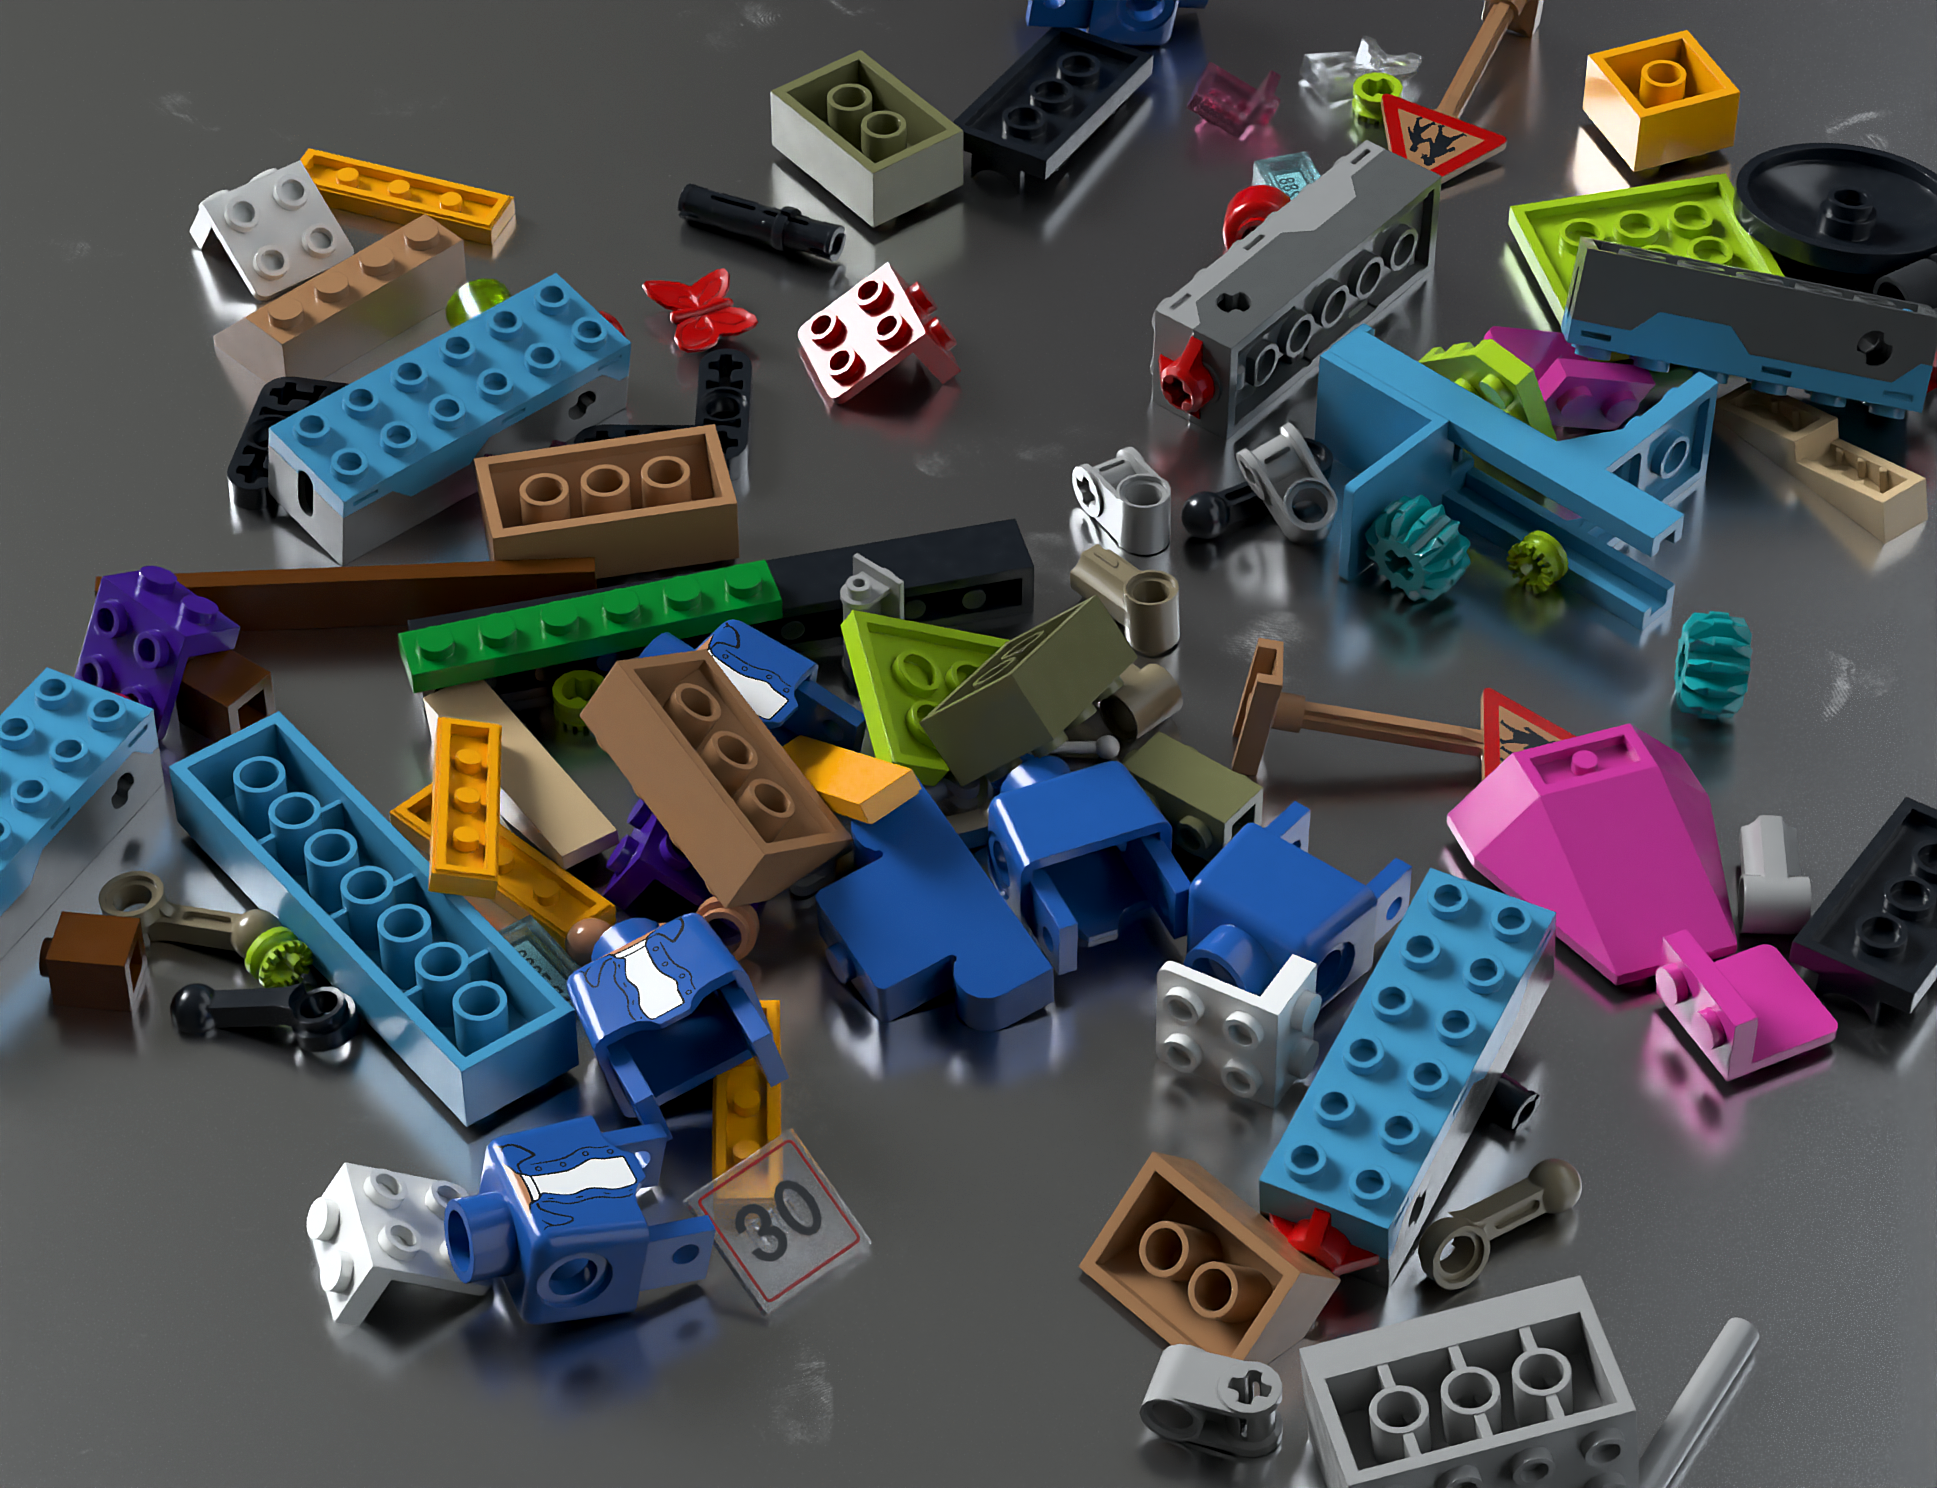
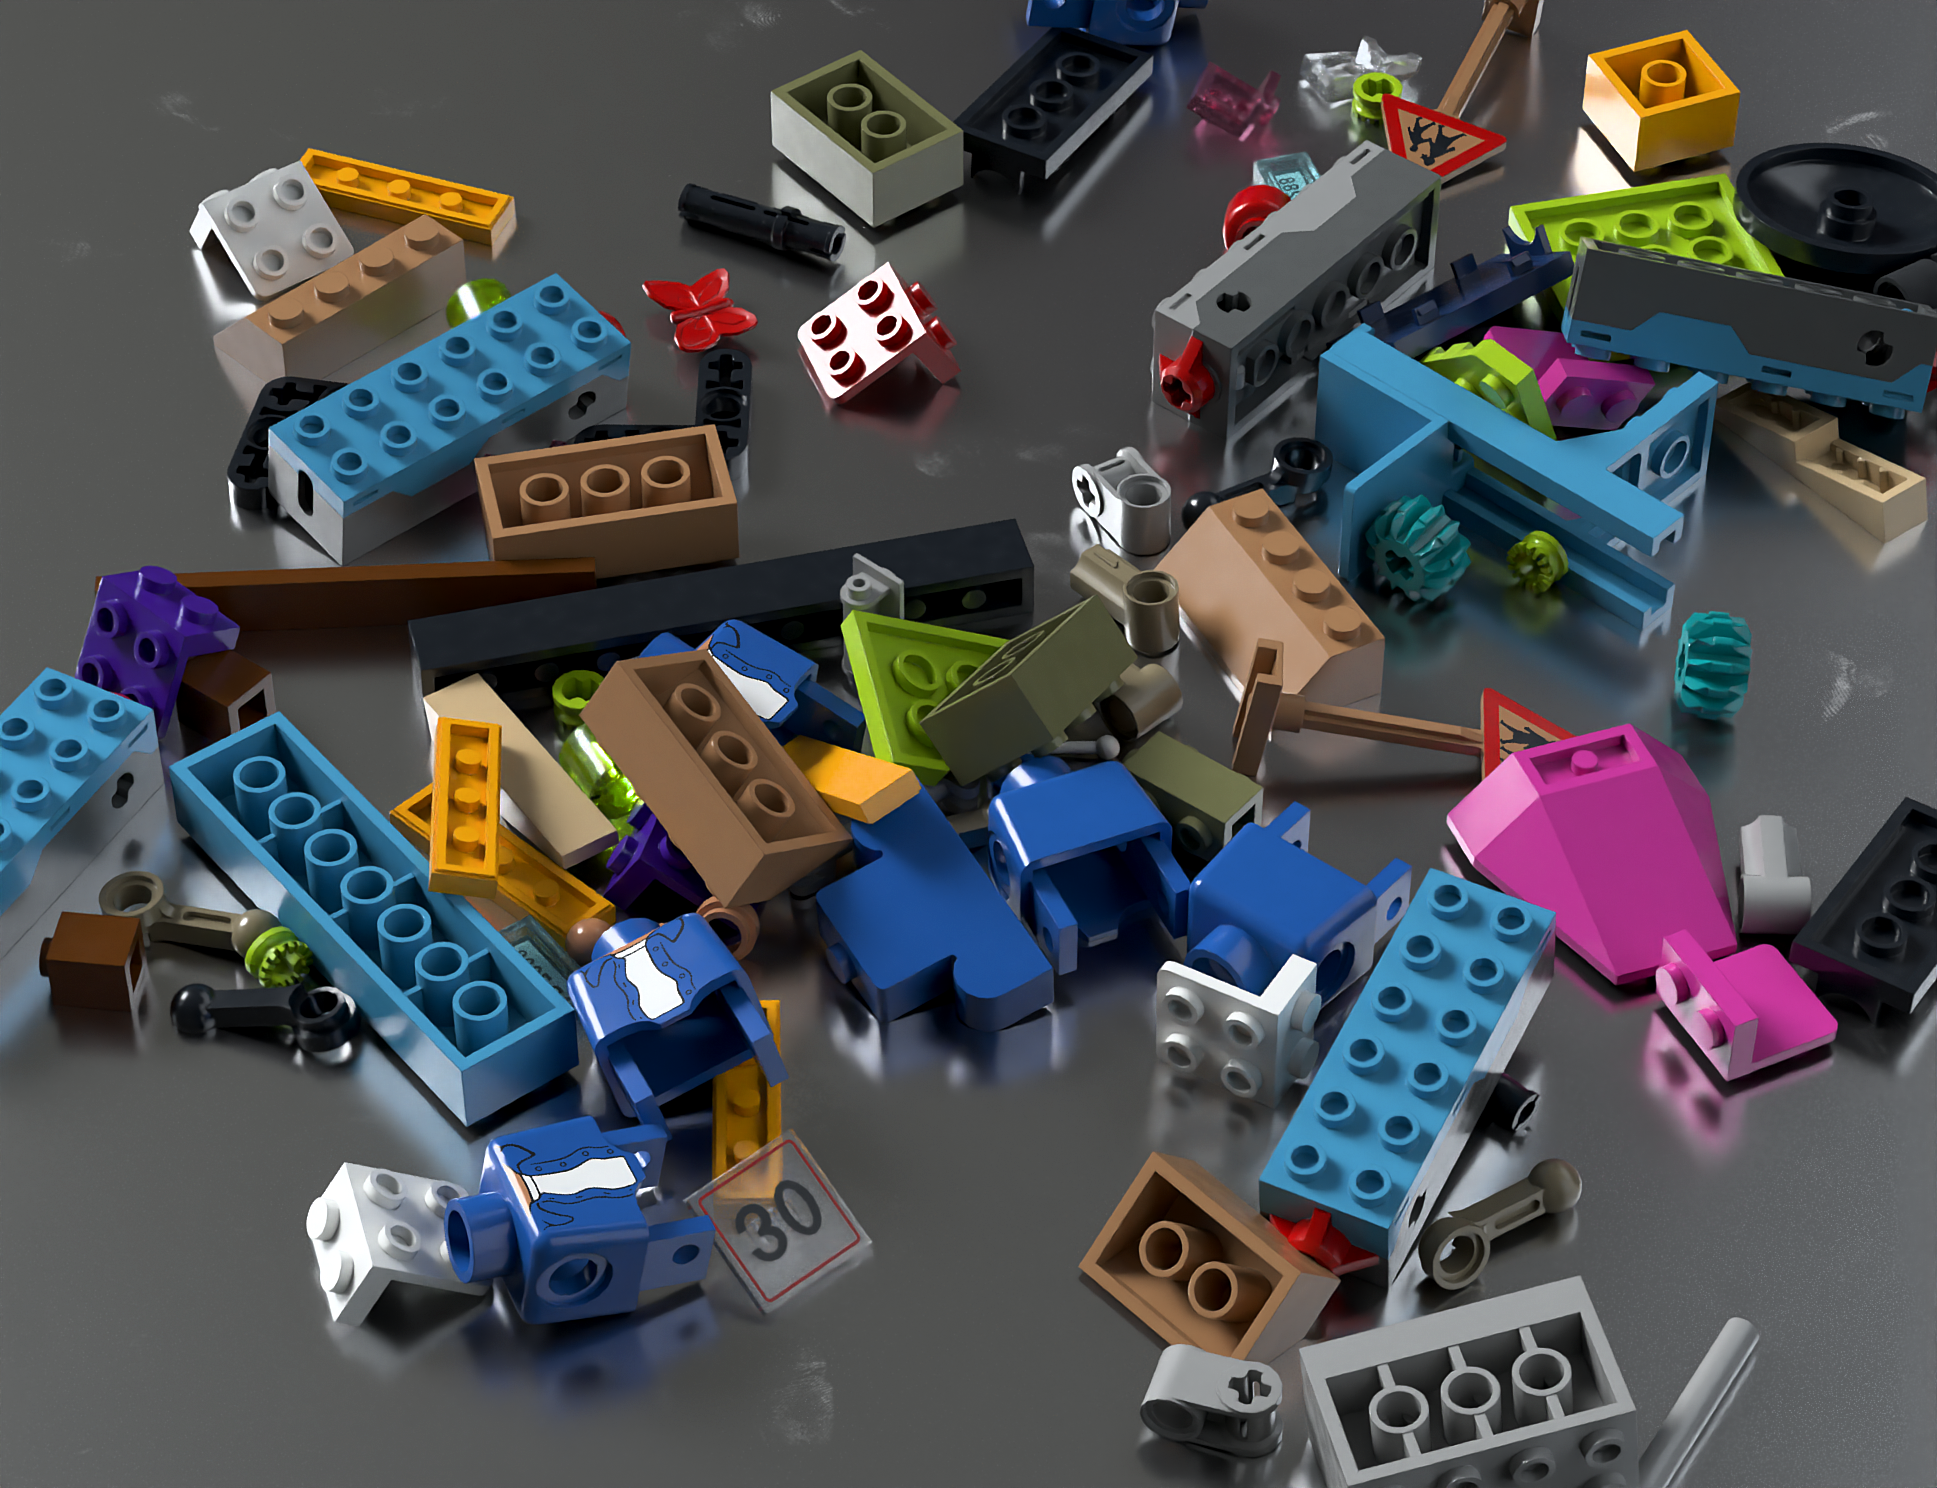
(587, 626): green plate -> none
(597, 774): none -> clear neon green piece
(1256, 577): none -> medium nougat slope
(1286, 474): light grey piece -> none
(1470, 296): none -> dark blue piece

